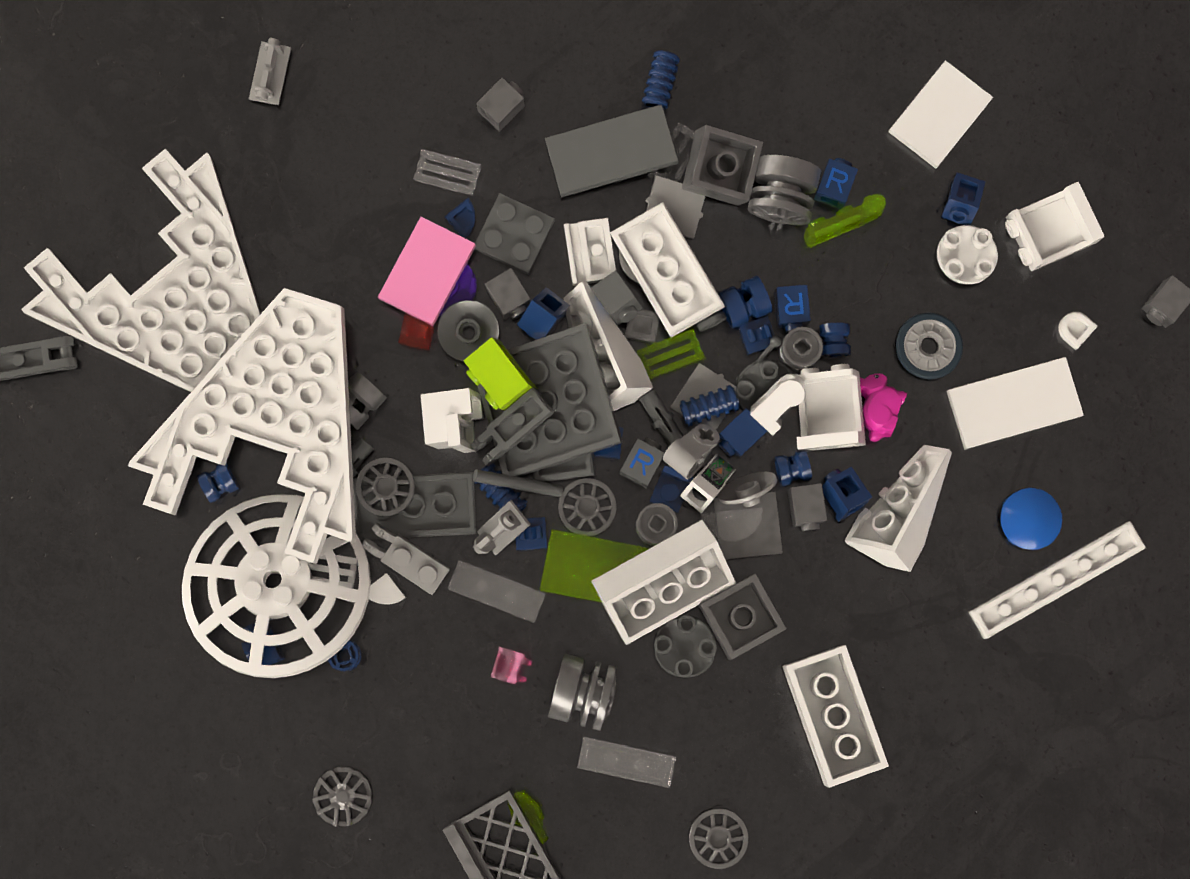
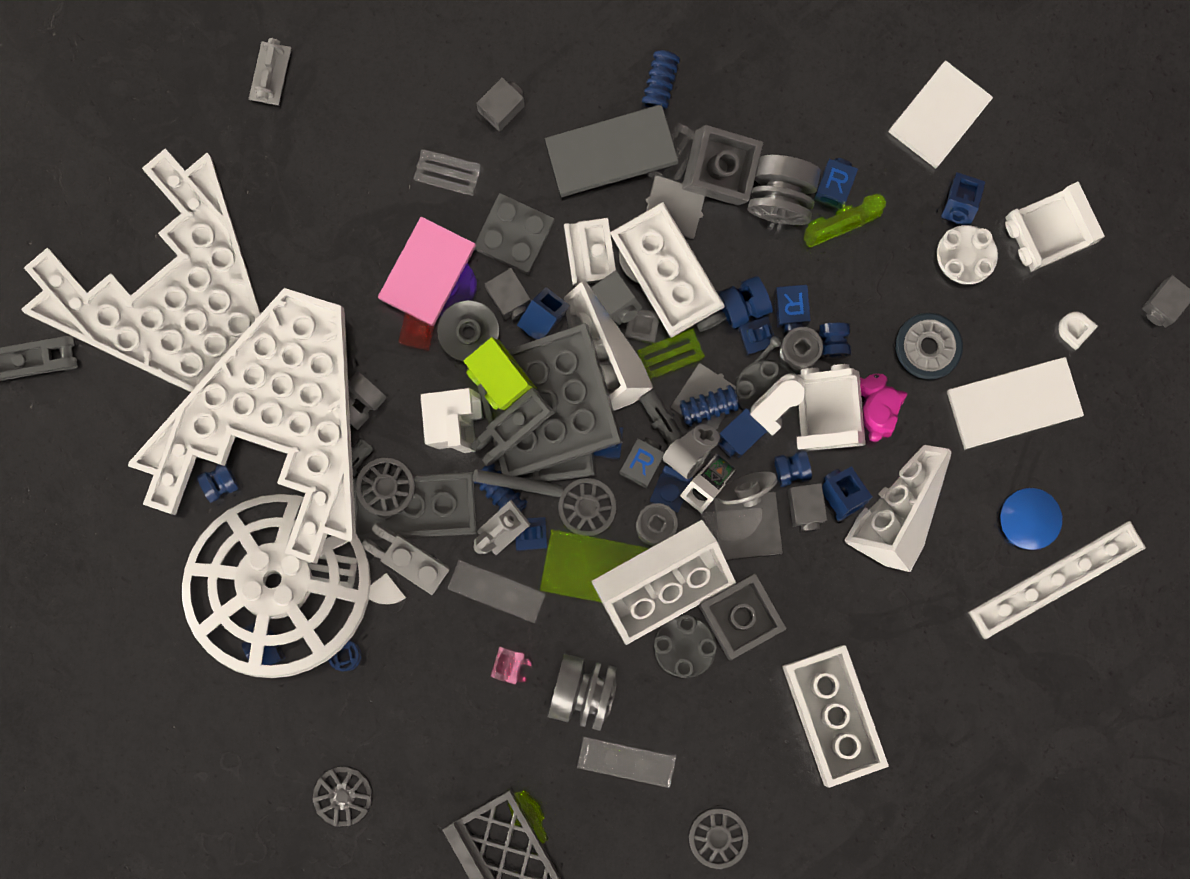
(462, 219): dark blue tile -> none

